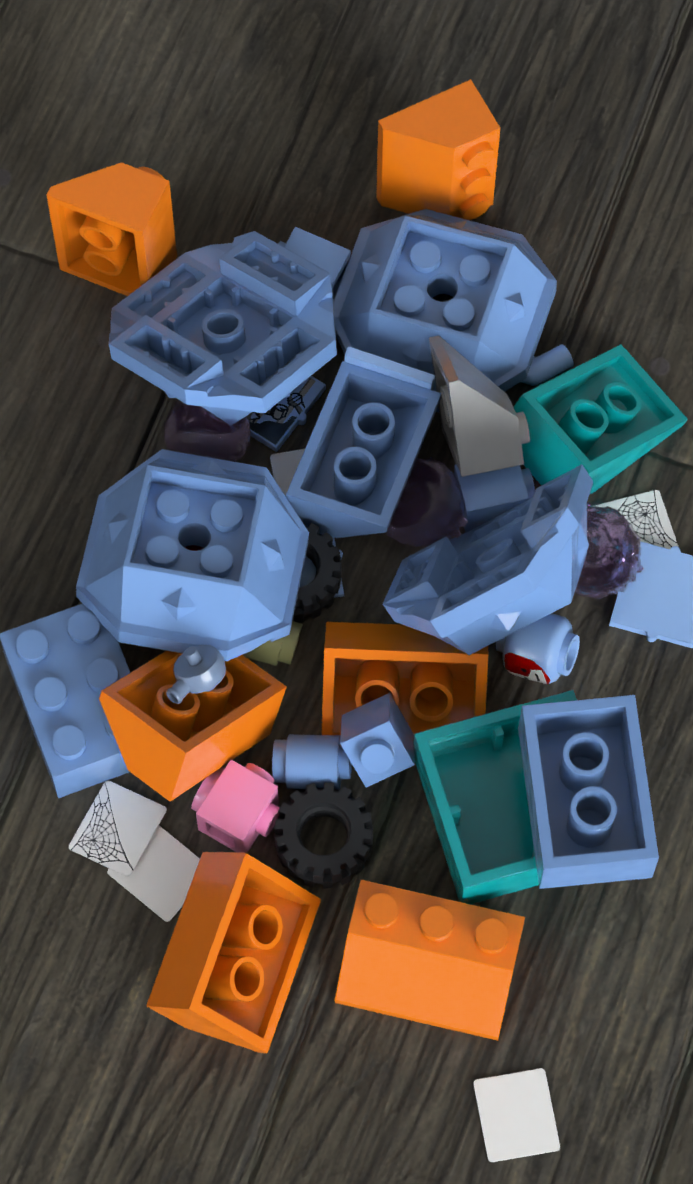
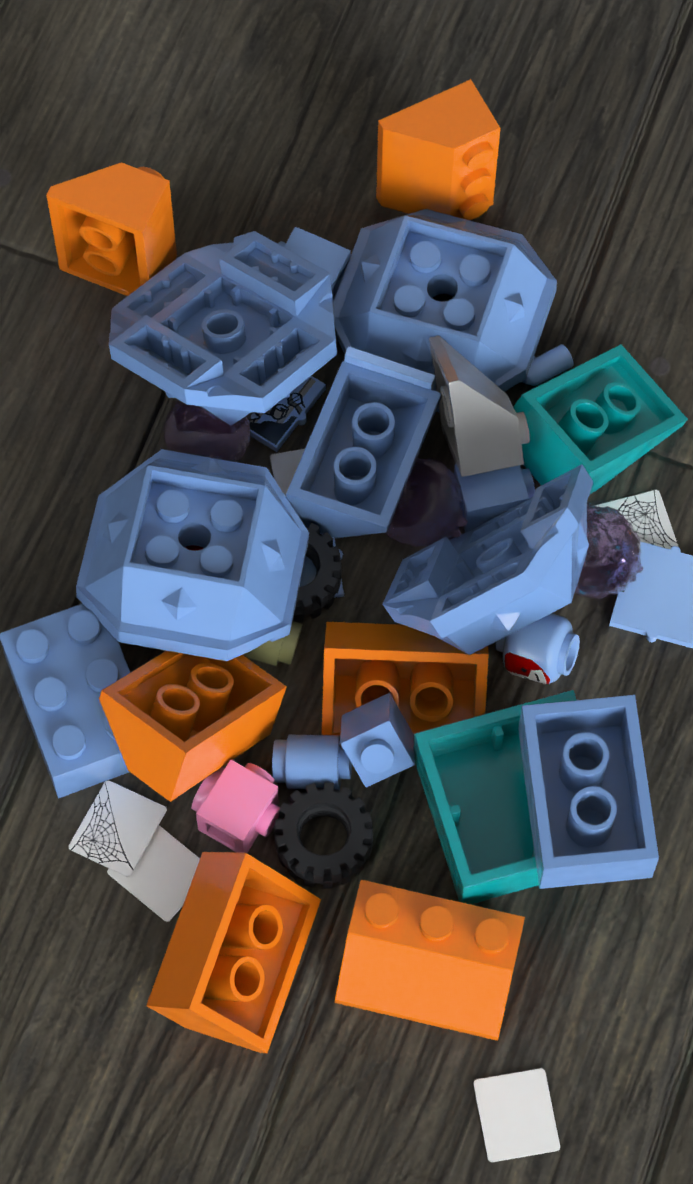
(196, 672): sand blue piece -> none

